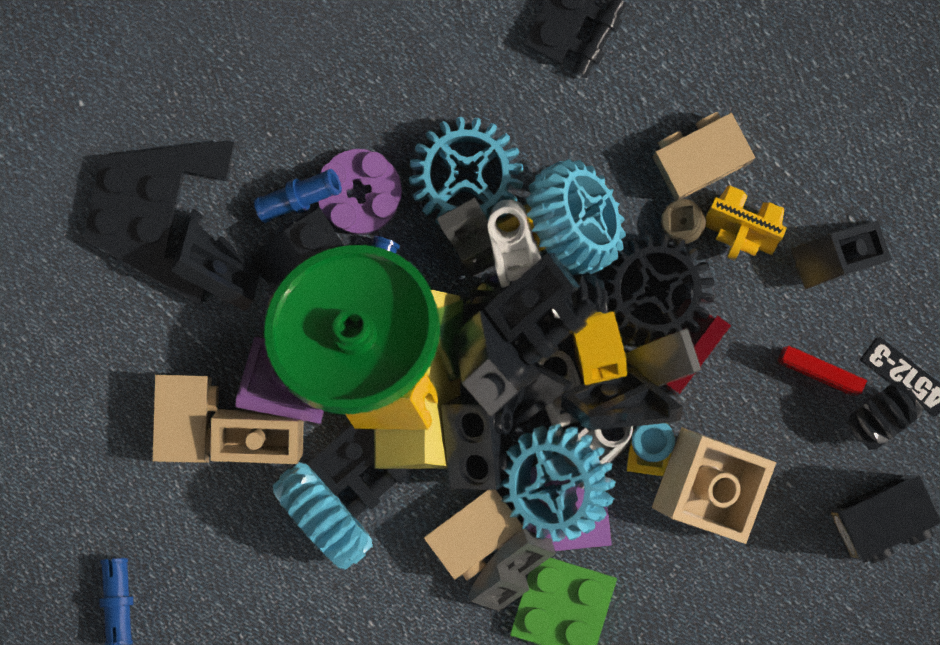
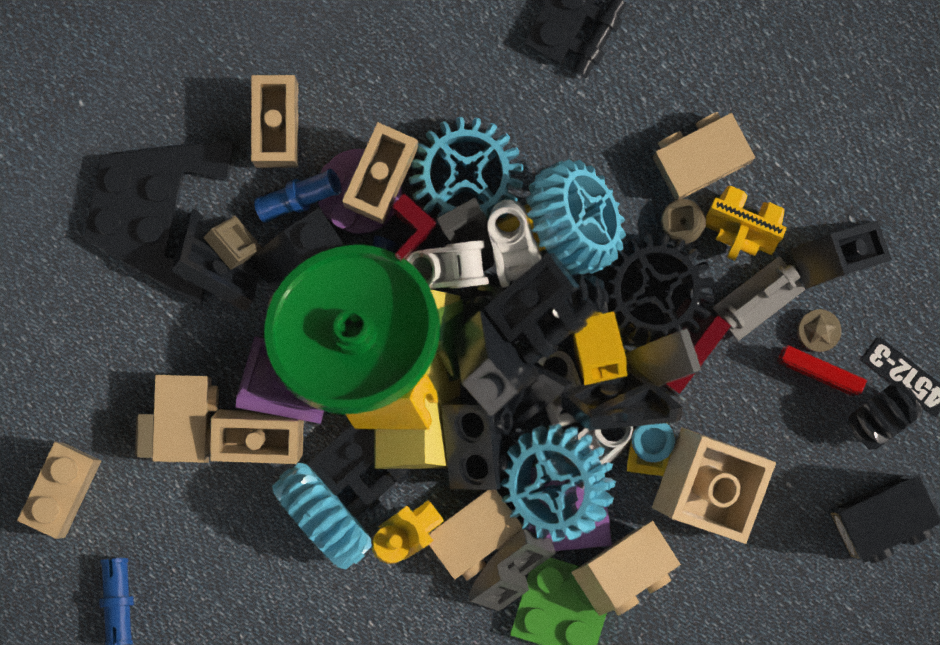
(59, 490): none -> tan brick
(144, 435): none -> dark tan tile
(232, 242): none -> dark tan tile
(274, 121): none -> tan brick
(380, 173): none -> tan brick
(405, 533): none -> yellow hips
(417, 221): none -> dark red panel
(452, 265): none -> white piece
(626, 569): none -> tan brick
(759, 297): none -> light grey hinge
(819, 330): none -> dark tan tile

